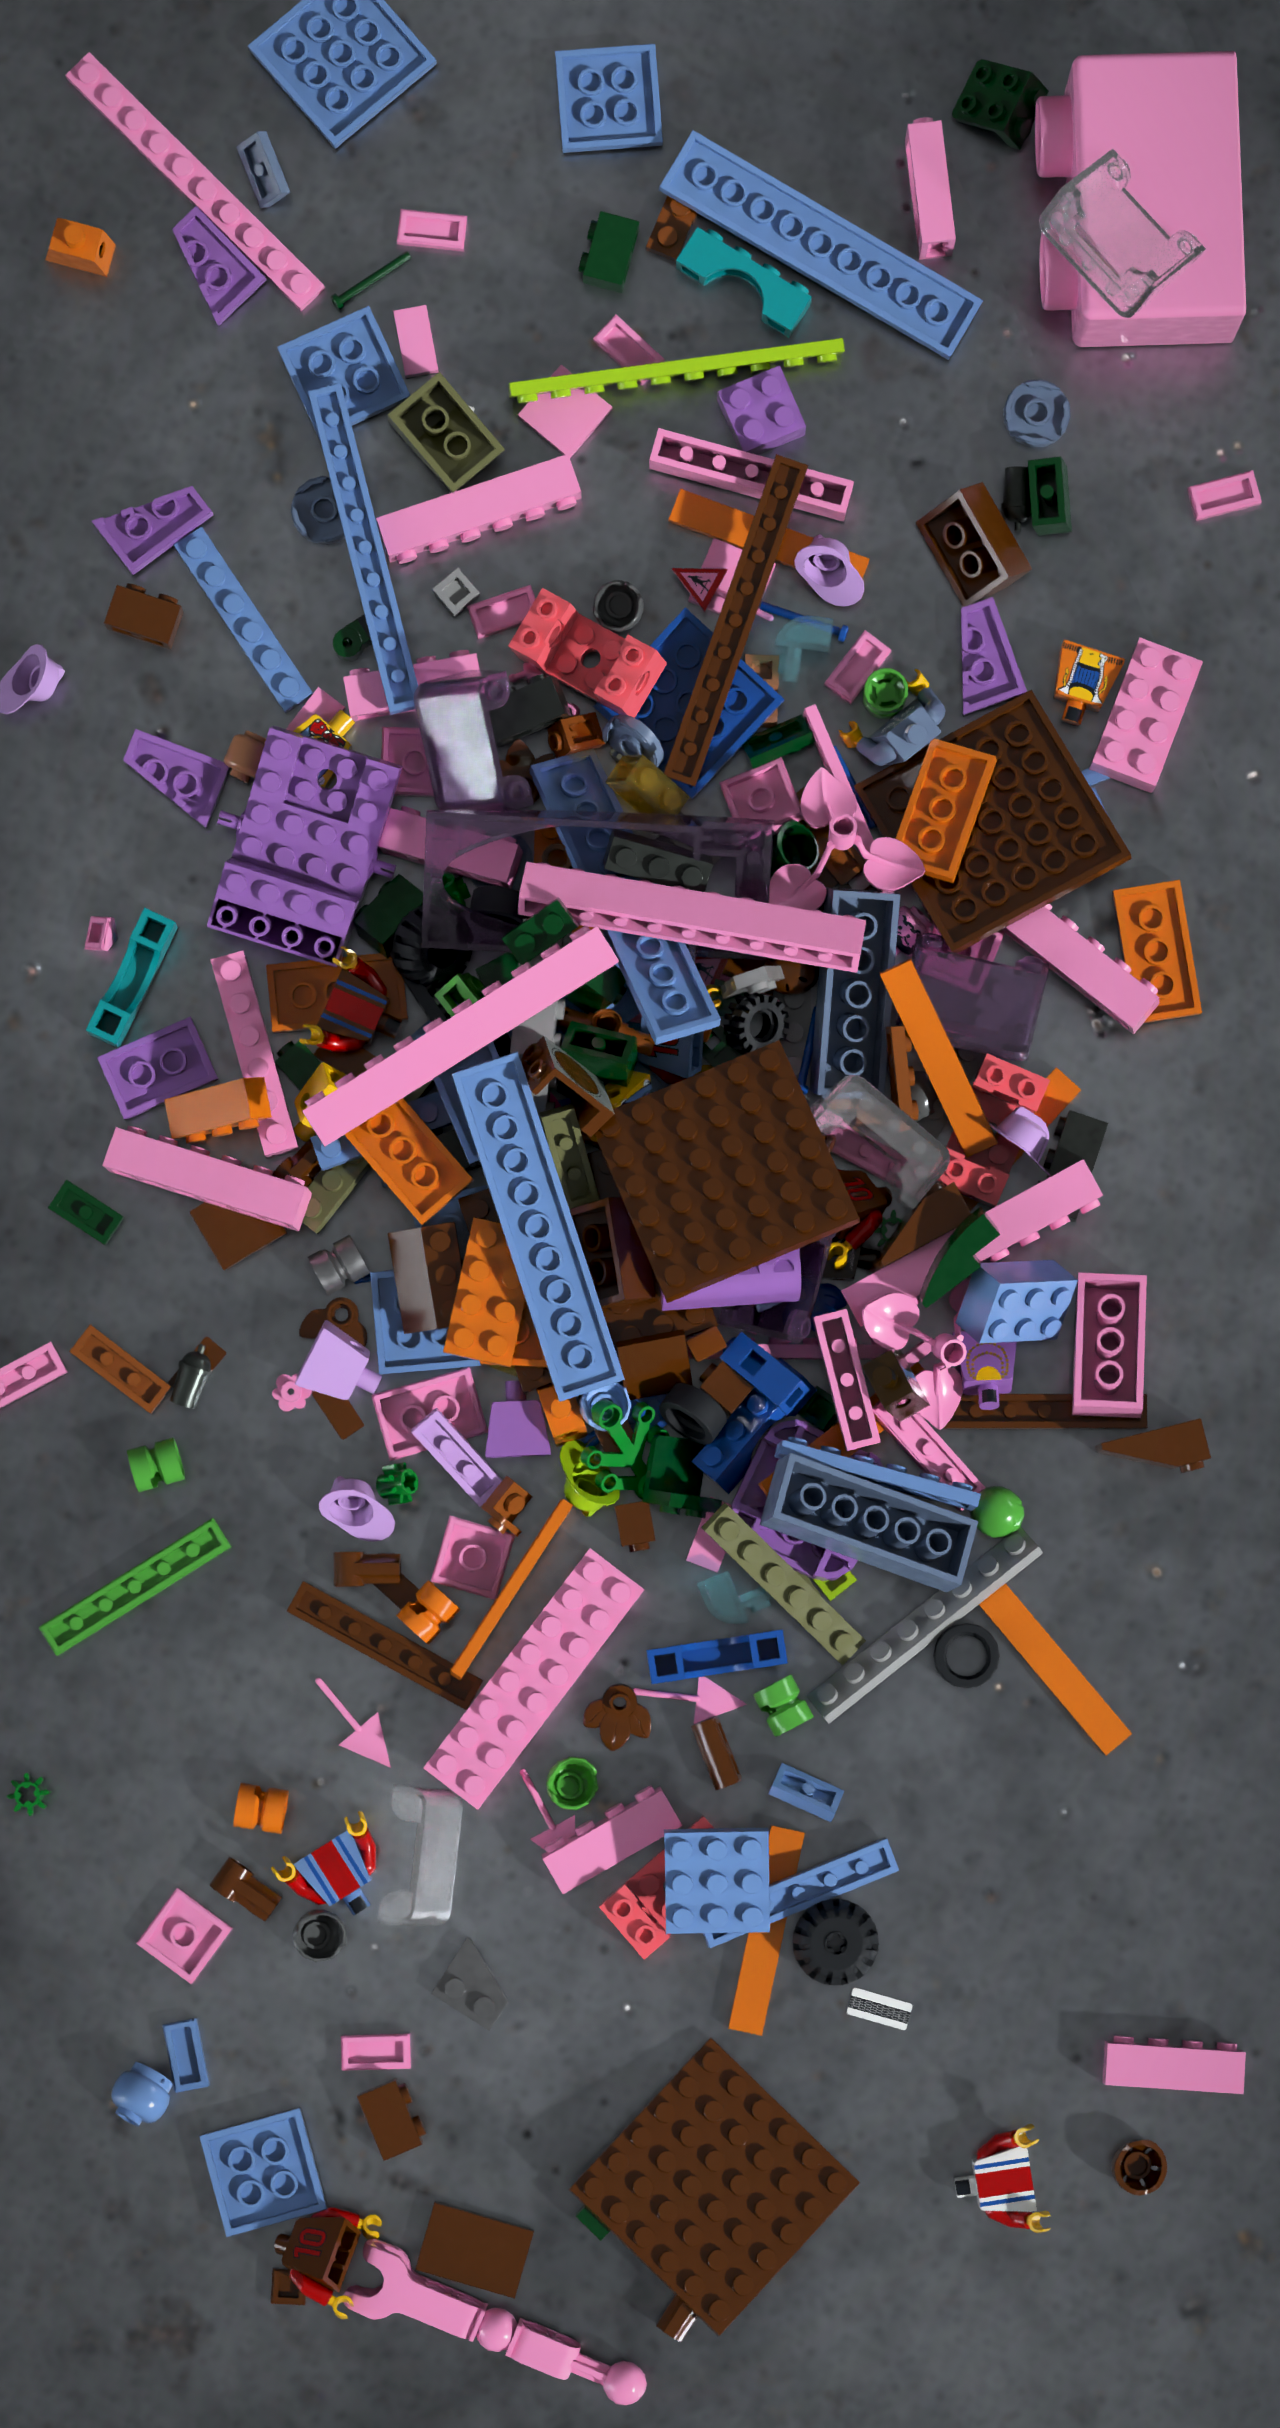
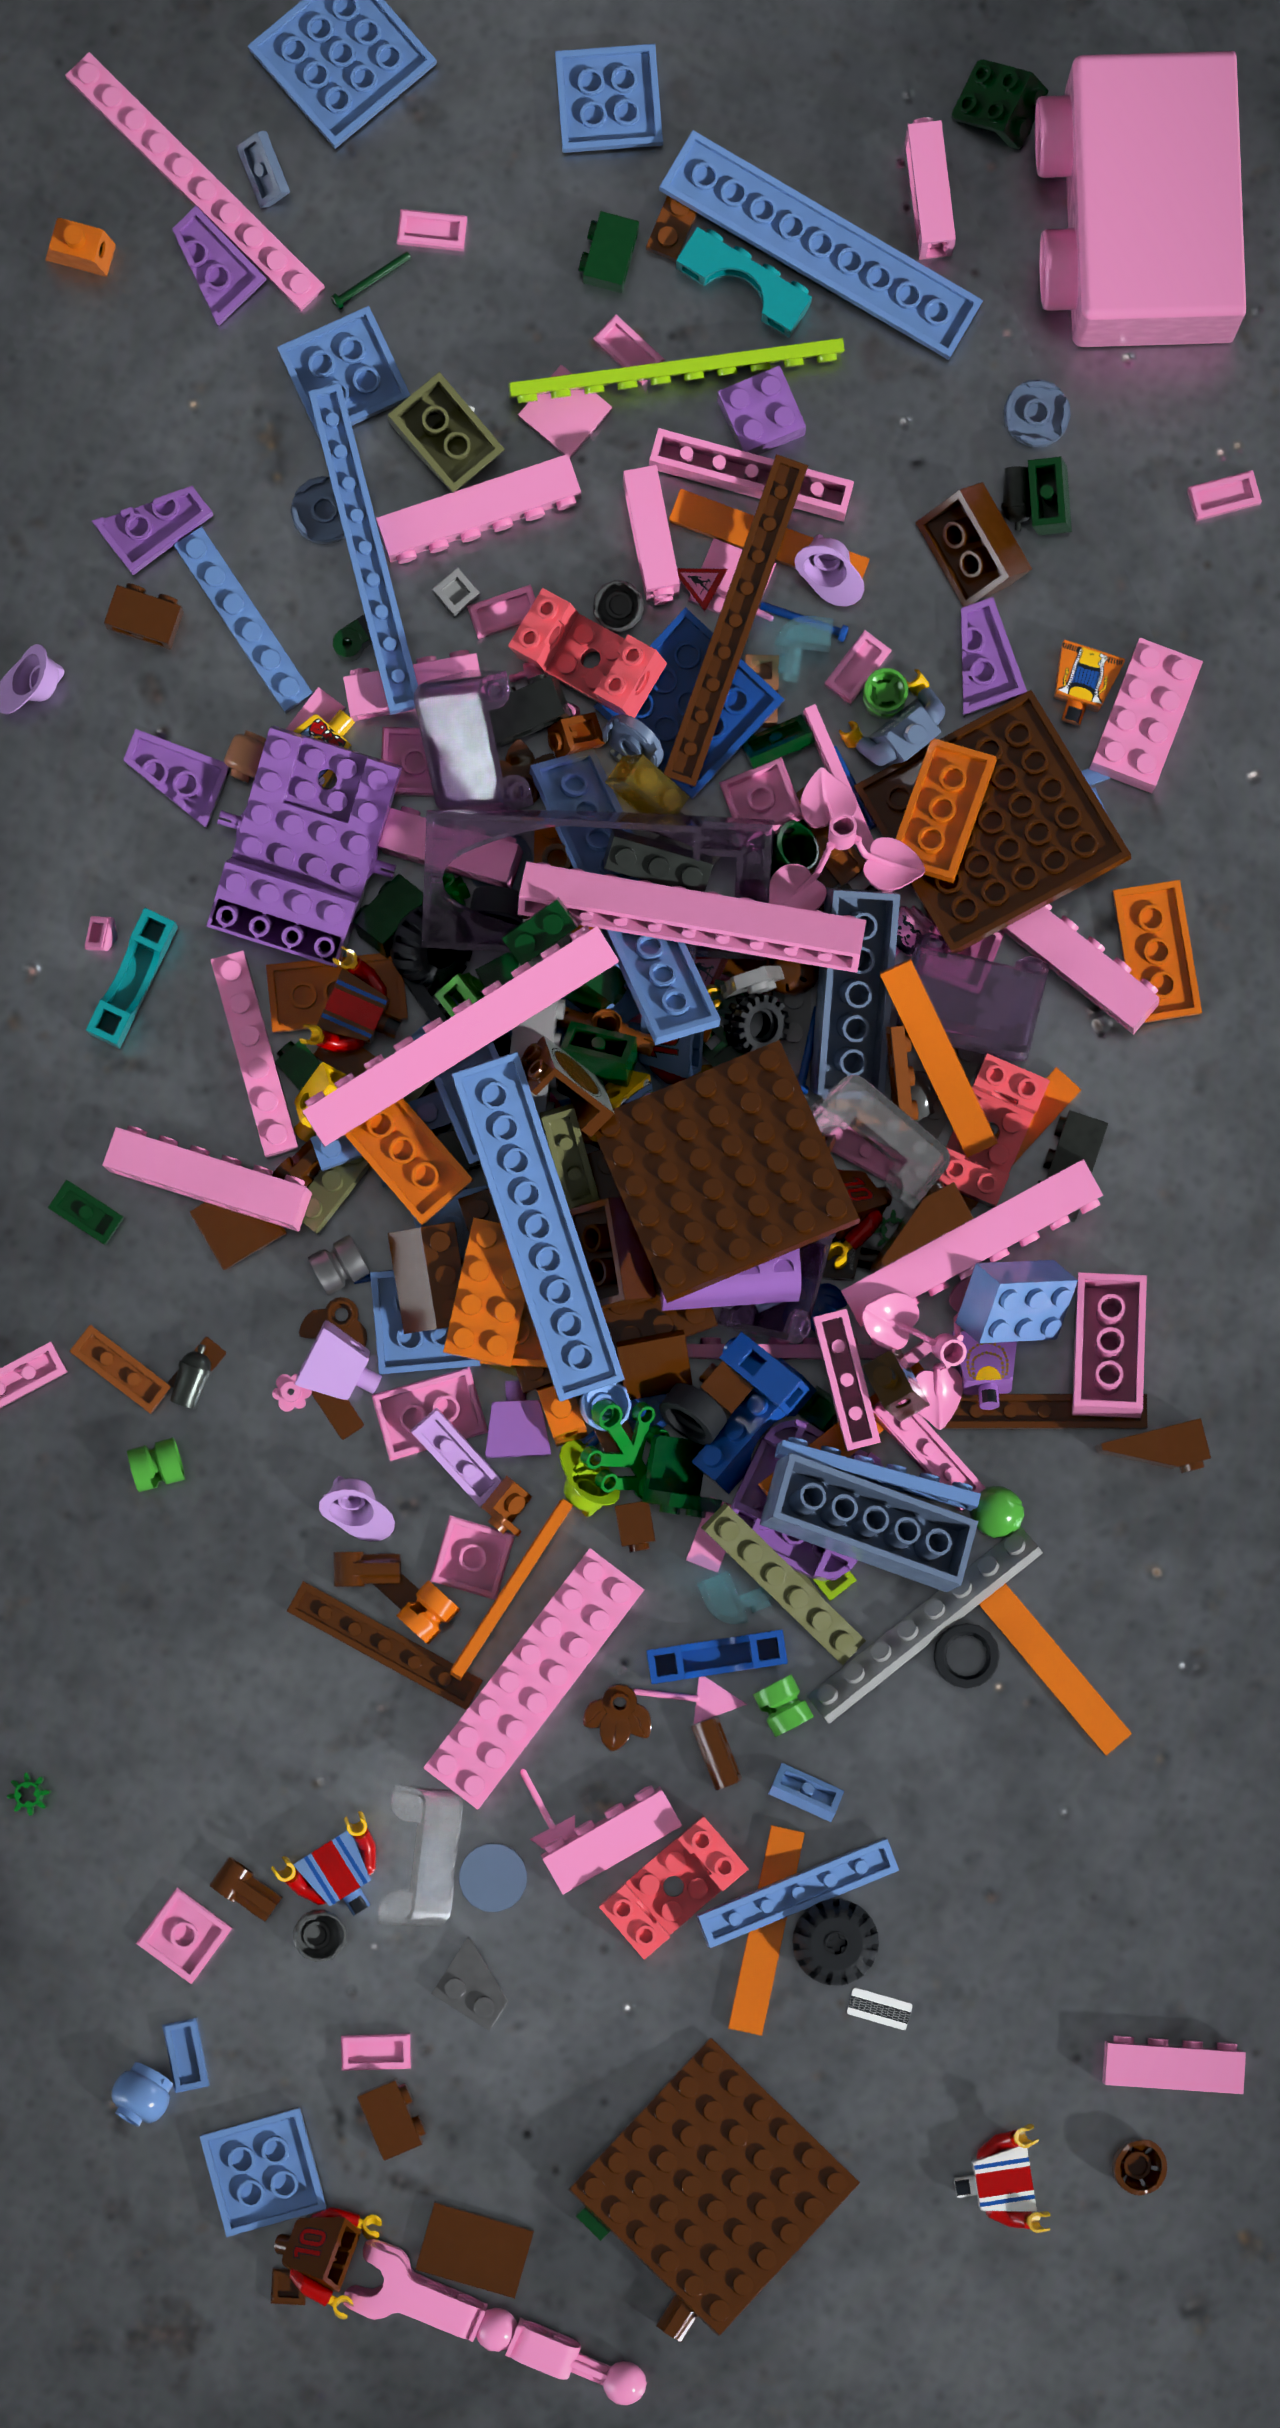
(135, 1587): bright green tile -> none
(157, 1068): medium lavender plate -> none
(218, 1109): orange brick -> none
(261, 1808): orange wheel -> none
(366, 1739): bright pink piece -> none
(397, 1483): green gear -> none
(415, 341): bright pink tile -> none
(493, 1877): none -> sand blue tile
(572, 1783): bright green hair -> none
(651, 534): none -> bright pink window
(706, 1344): dark orange slope -> none
(717, 1880): medium blue plate -> none
(957, 1256): dark green slope -> none
(1026, 1132): lavender piece -> none
(1115, 238): clear windscreen -> none

